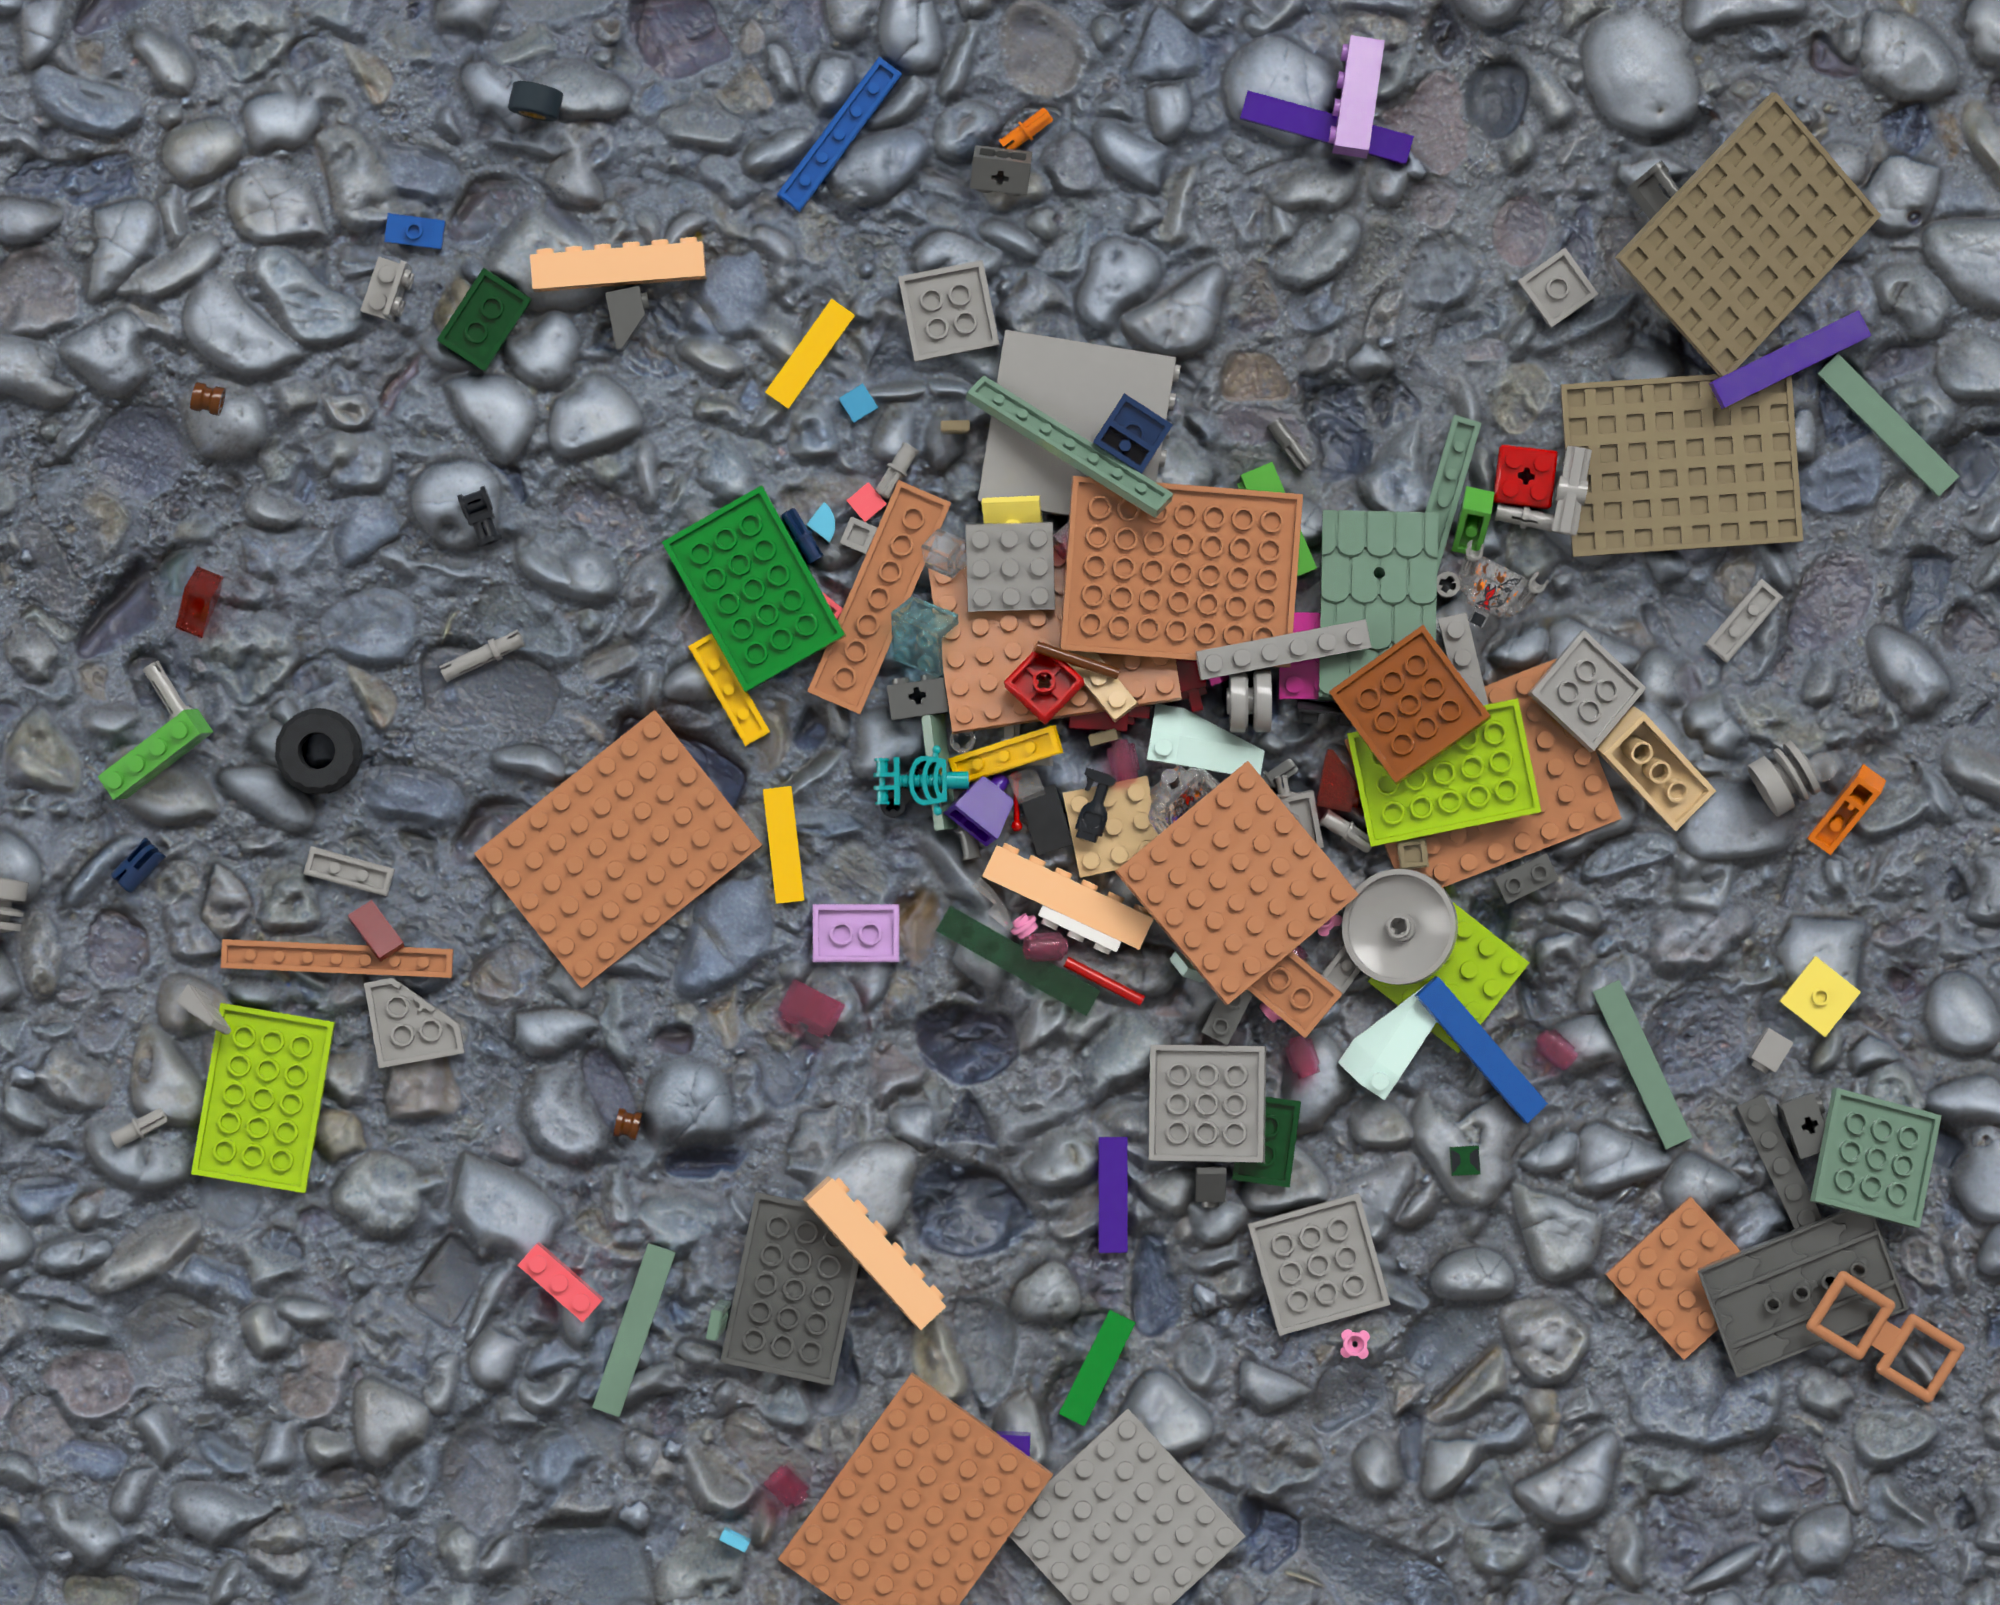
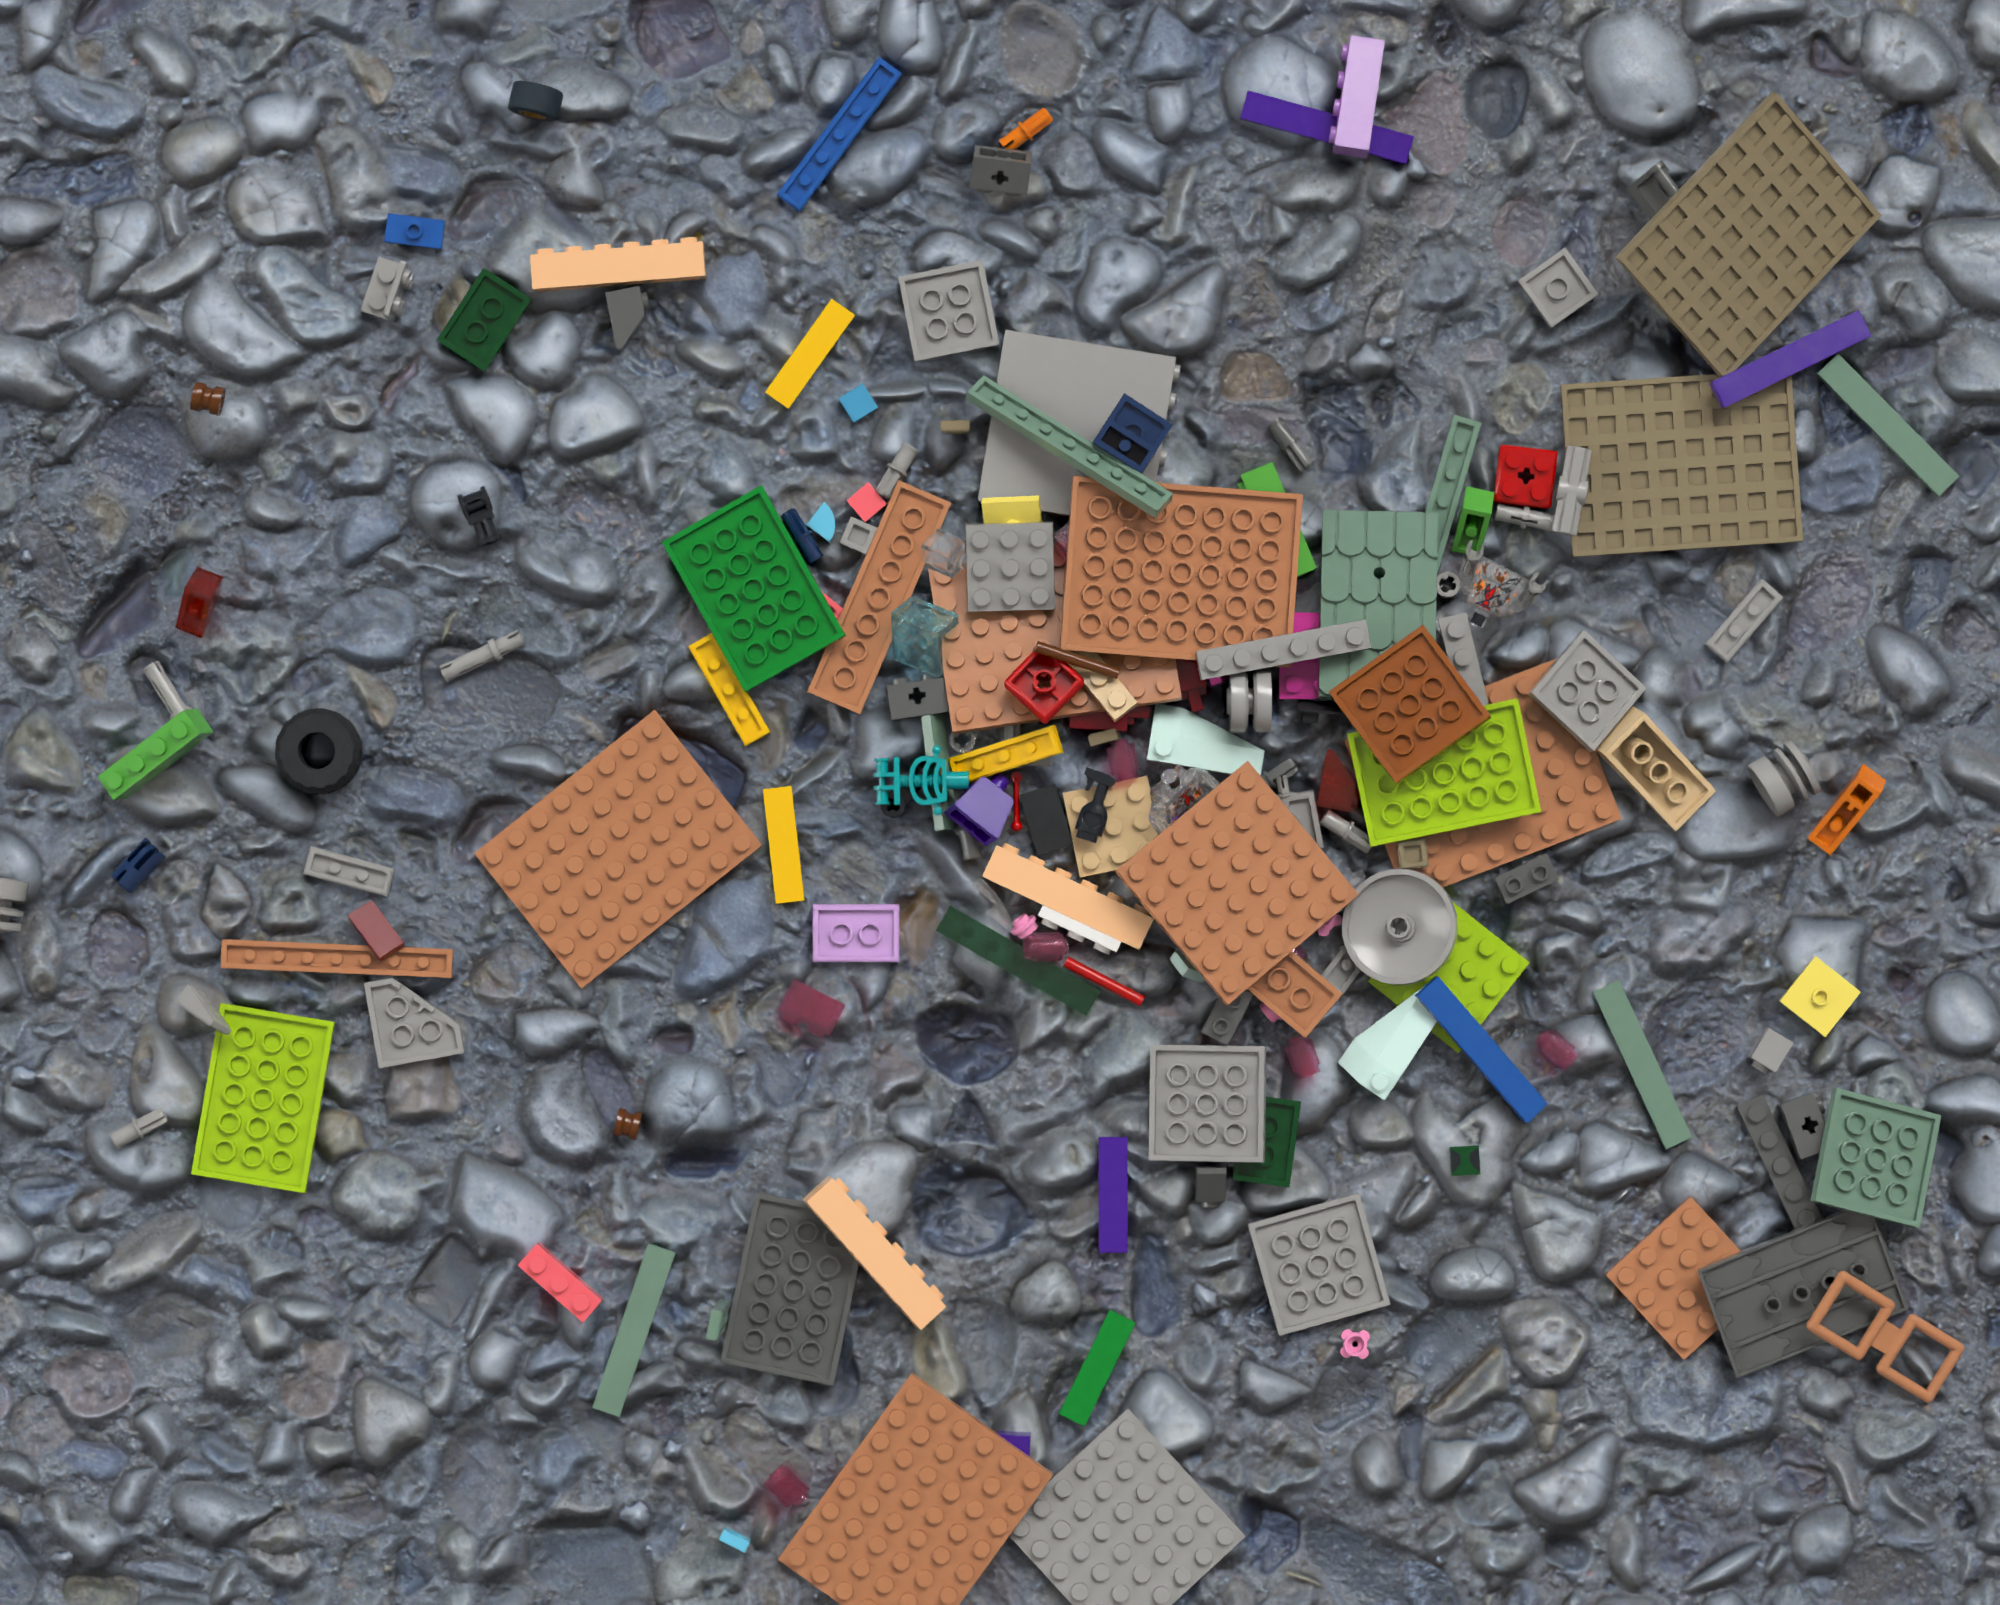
(1026, 785): clear tile -> none

